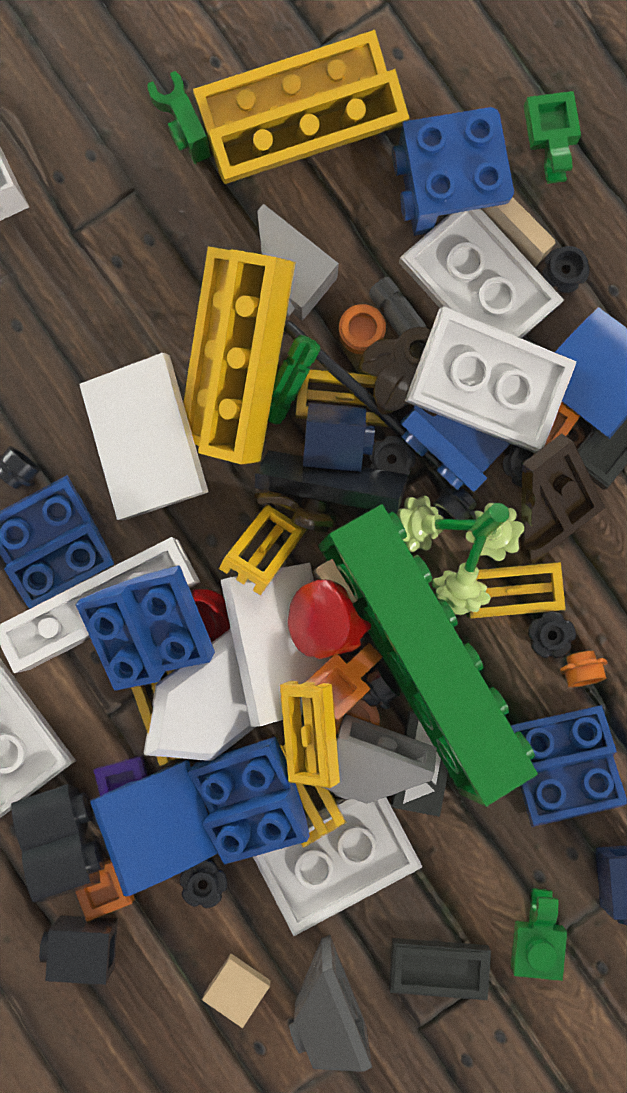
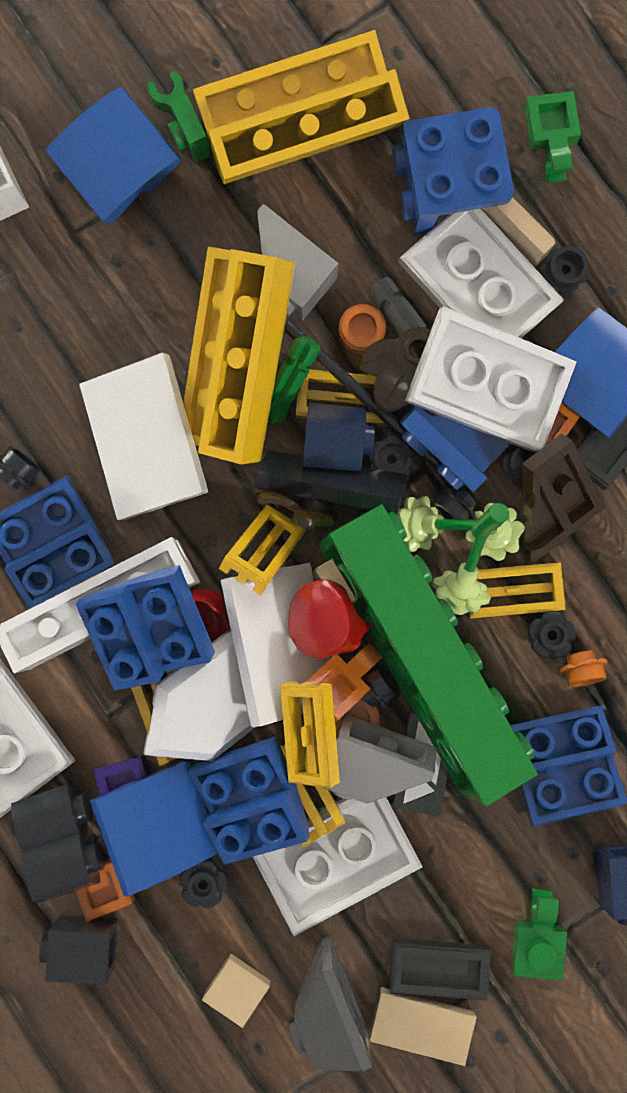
(113, 154): none -> blue slope
(422, 1026): none -> tan tile

